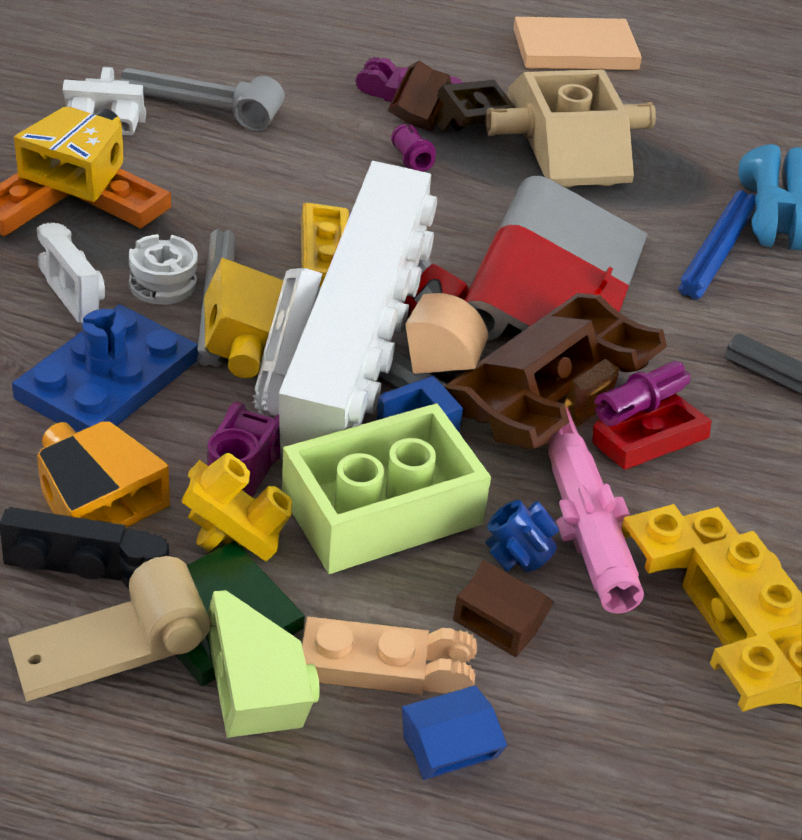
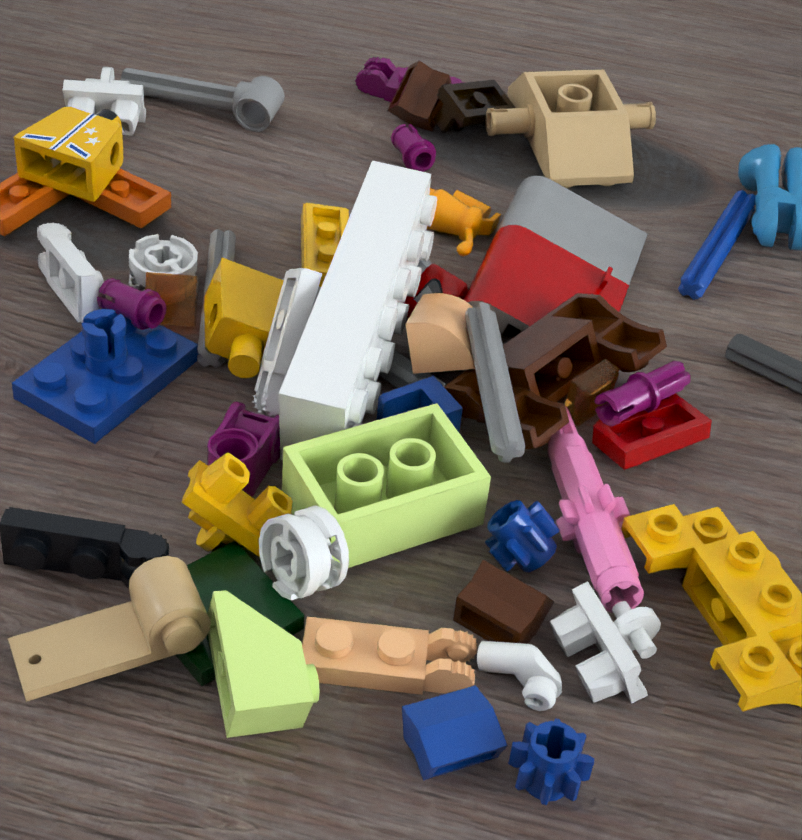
(101, 474): light orange torso -> none
(141, 307): none -> magenta pin
(179, 294): none -> clear orange tile
(301, 552): none -> white wheel
(462, 217): none -> light orange piece
(494, 383): none -> light grey axle
(532, 669): none -> white arm
(551, 761): none -> blue gear
(576, 43): light nougat tile -> none
(615, 666): none -> white hips

